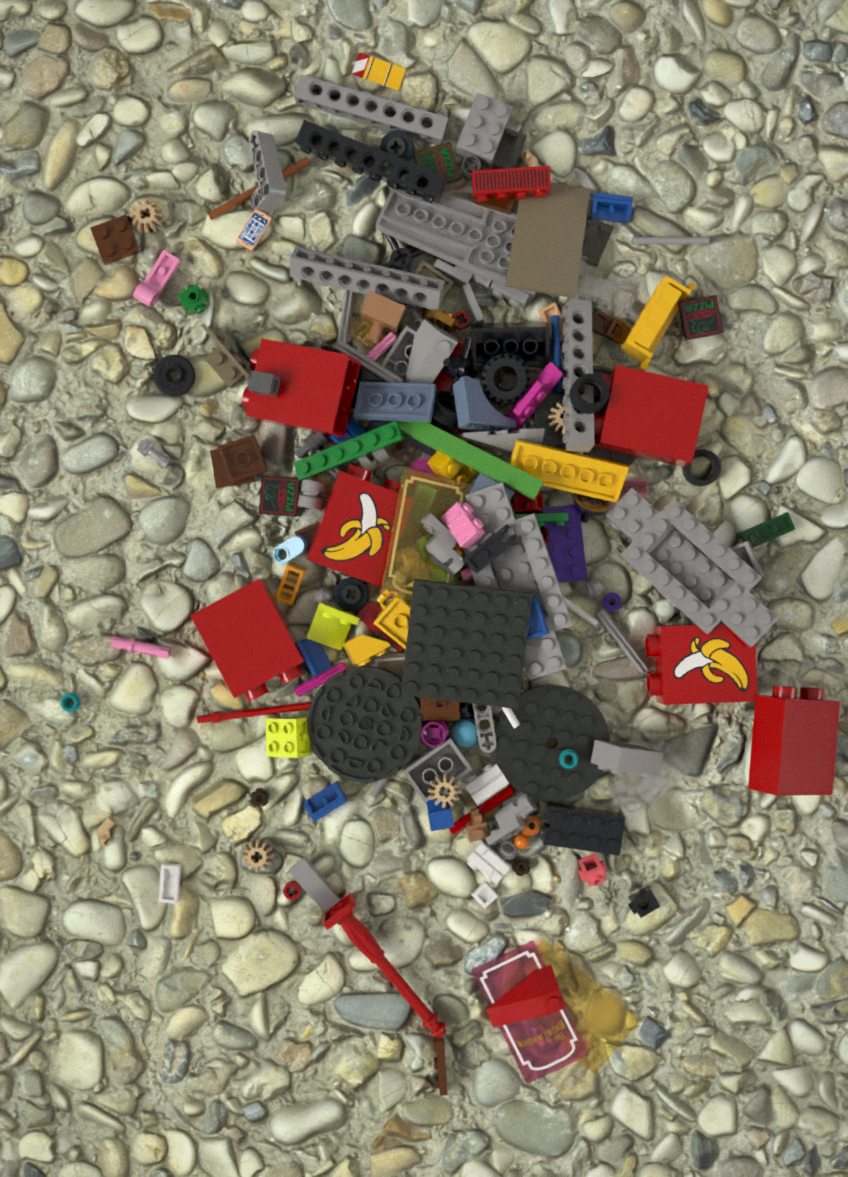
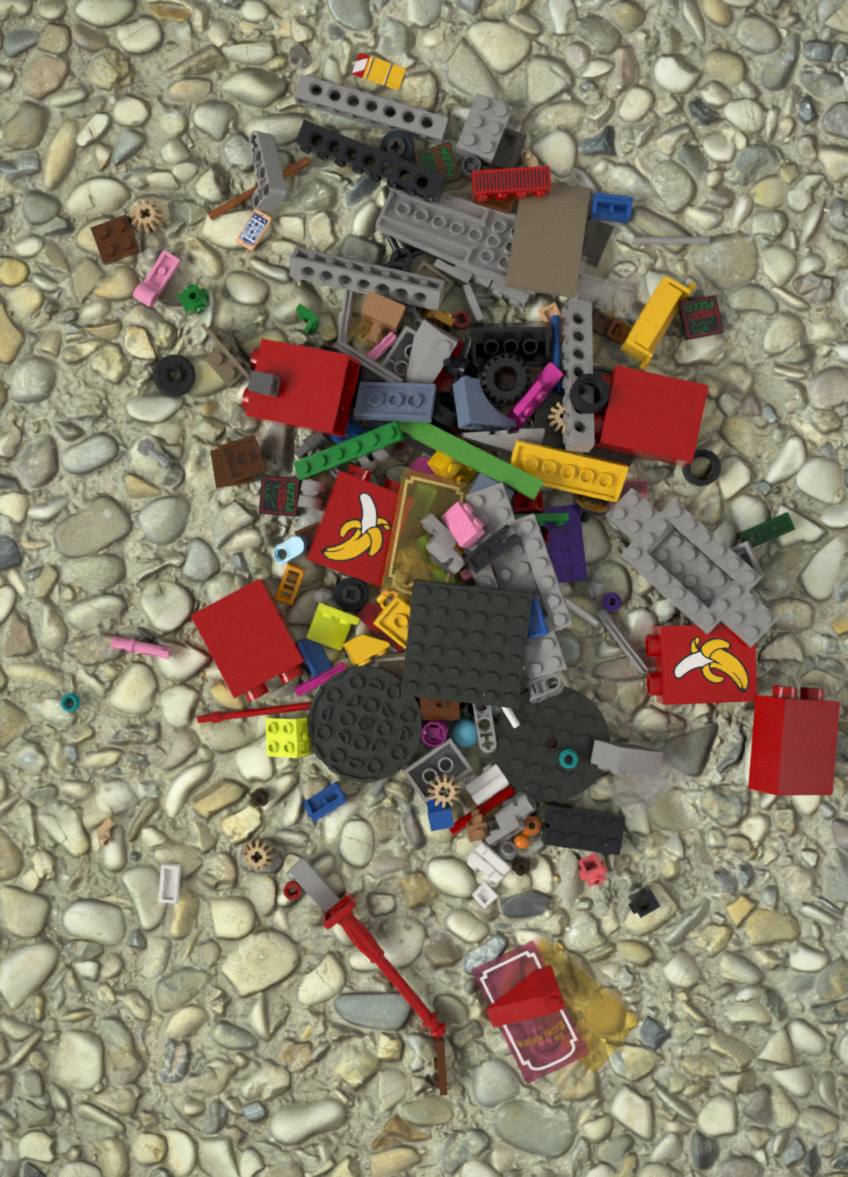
(307, 316): none -> green bracket
(542, 688): none -> light grey piece

